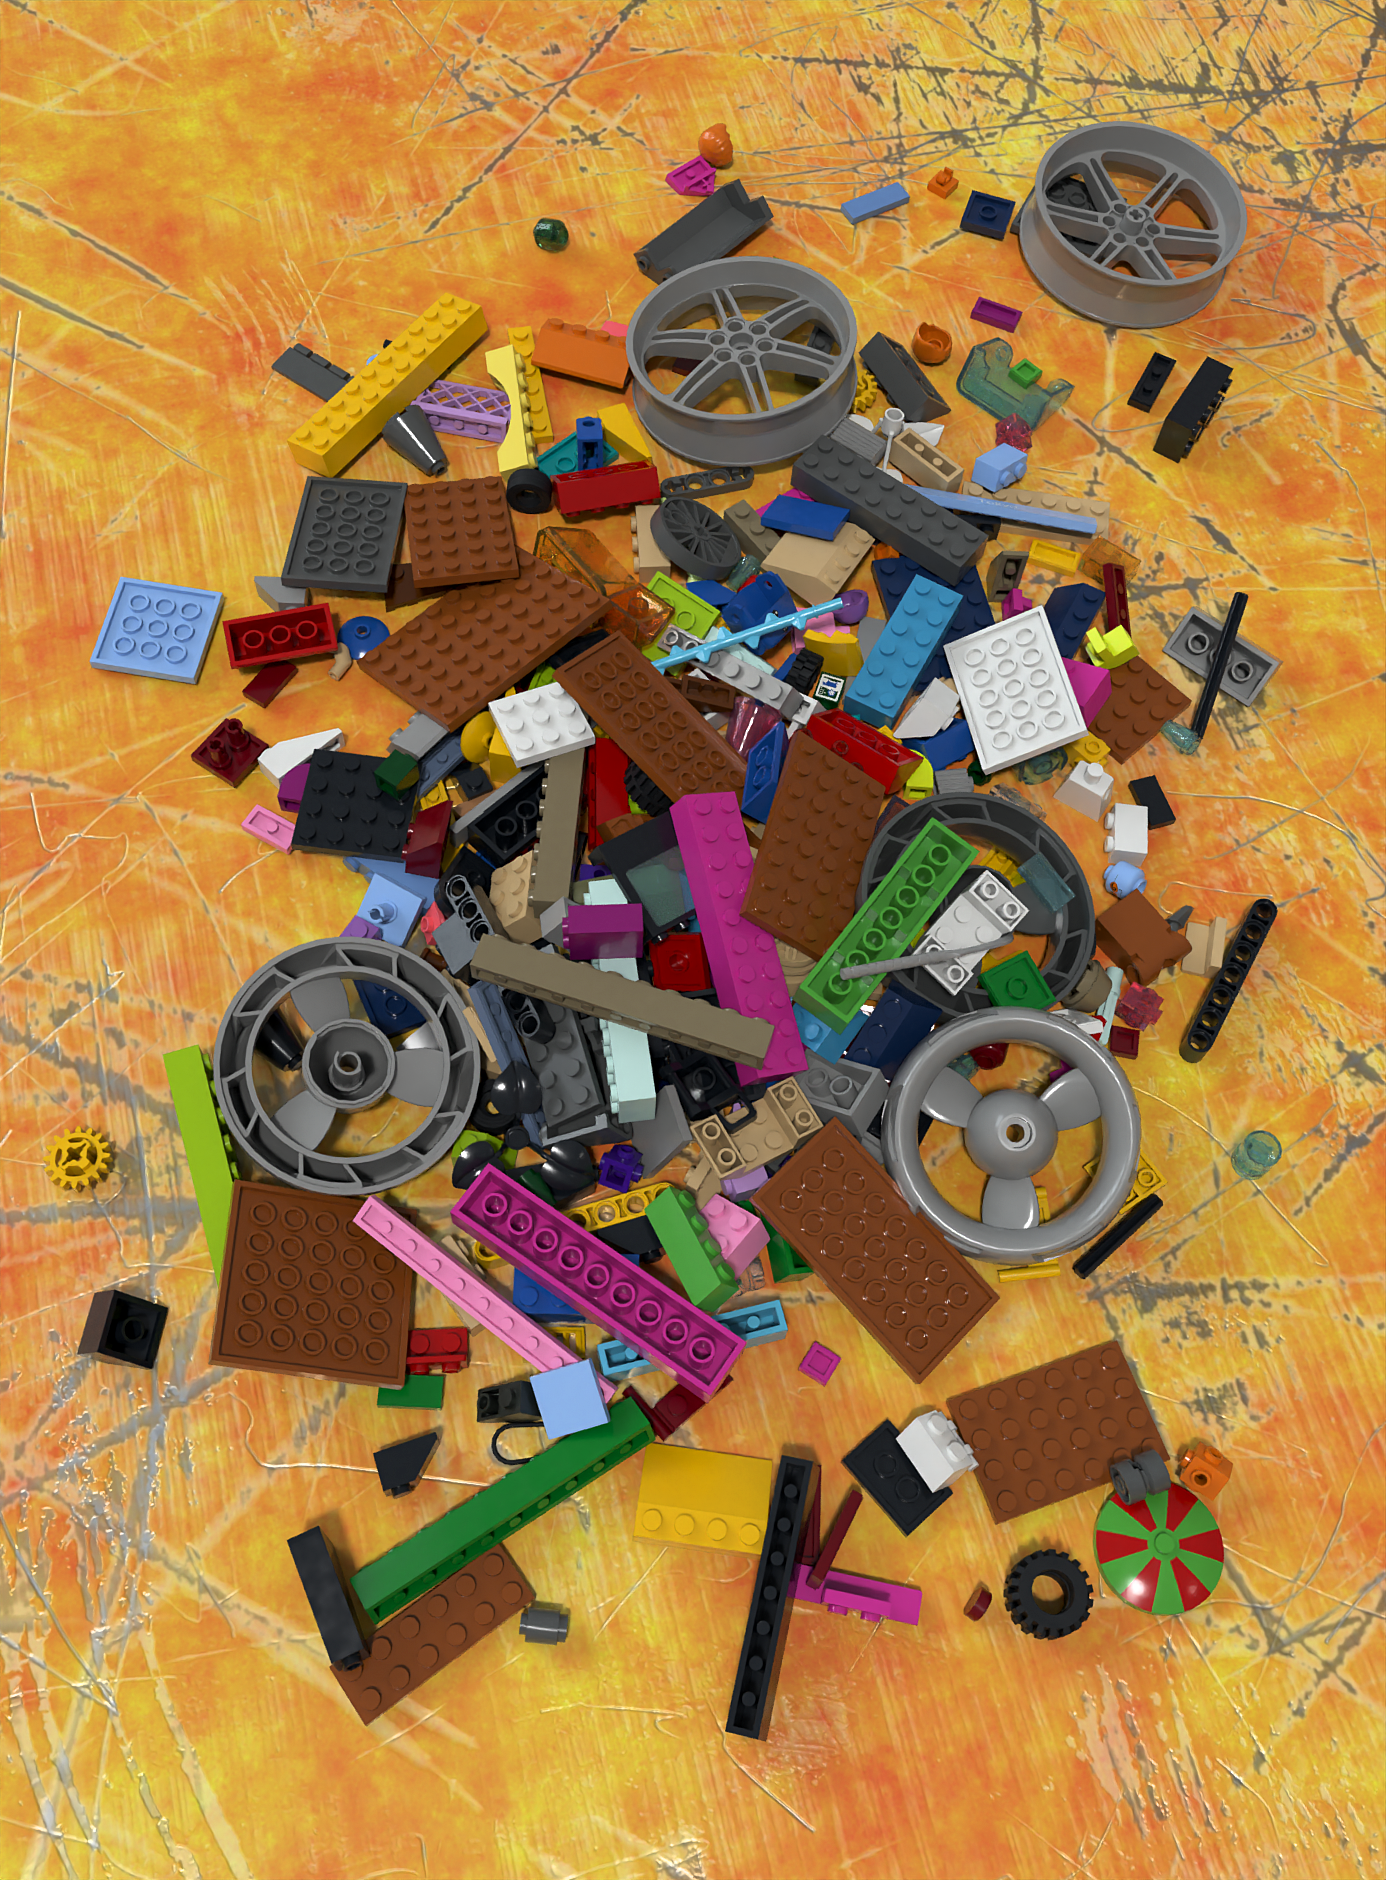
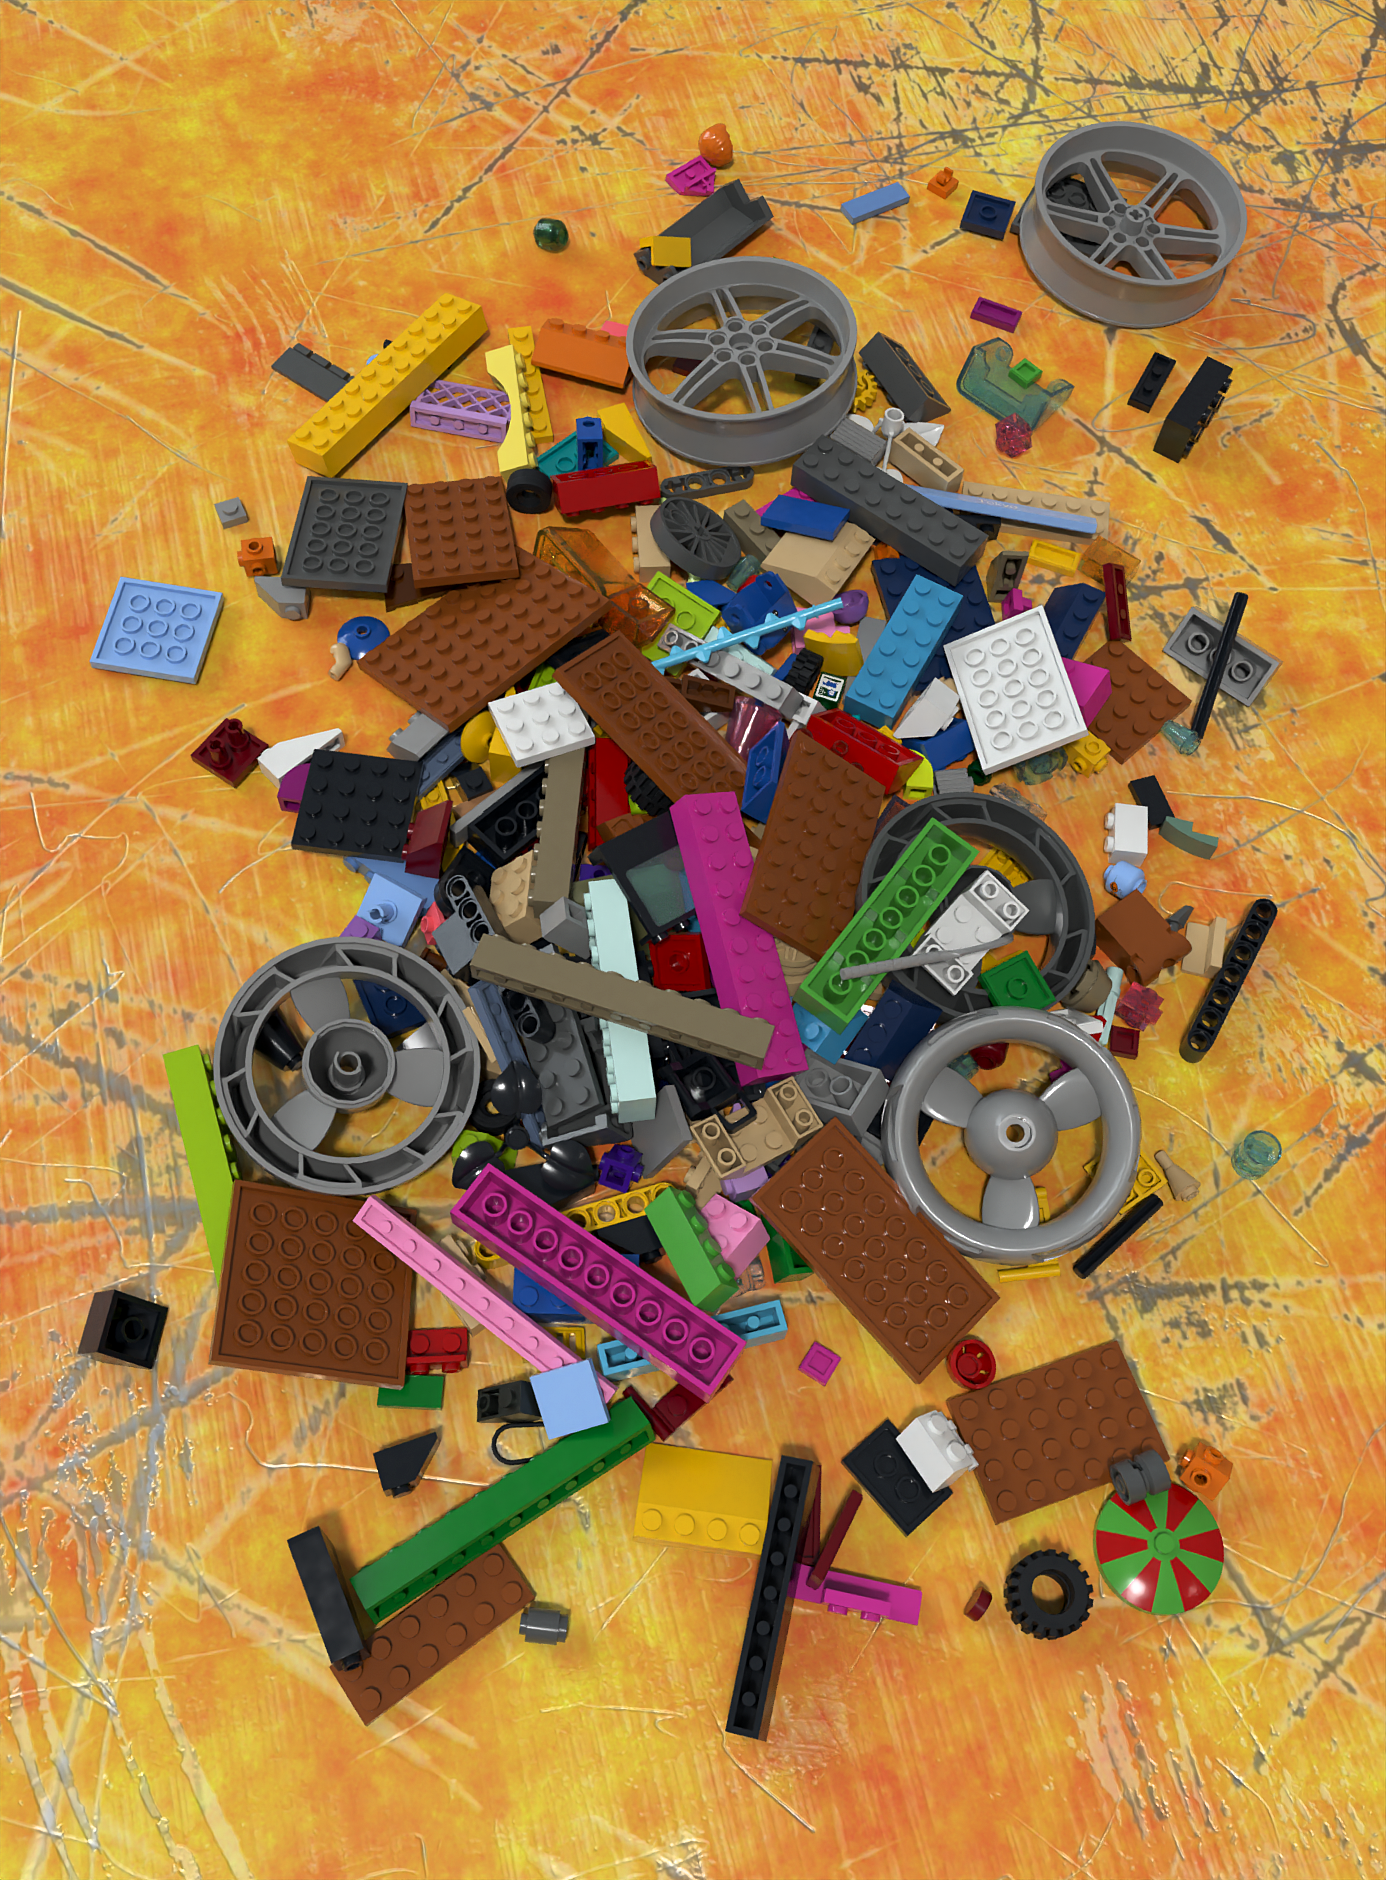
(85, 1146): yellow gear -> none
(231, 513): none -> light grey plate
(258, 556): none -> orange brick
(269, 682): dark red tile -> none
(269, 828): bright pink plate -> none
(280, 635): red slope -> none
(397, 774): dark green brick -> none
(415, 440): dark grey cone -> none
(535, 1184): dark green cone -> none
(603, 931): magenta brick -> none
(668, 250): none -> yellow panel
(931, 343): orange hair -> none
(967, 1365): none -> red helmet
(999, 467): light blue brick -> none
(1046, 882): clear light blue tile -> none
(1086, 789): white torso -> none
(1111, 649): neon yellow brick -> none
(1180, 834): none -> sand green slope
(1182, 1184): none -> tan cone

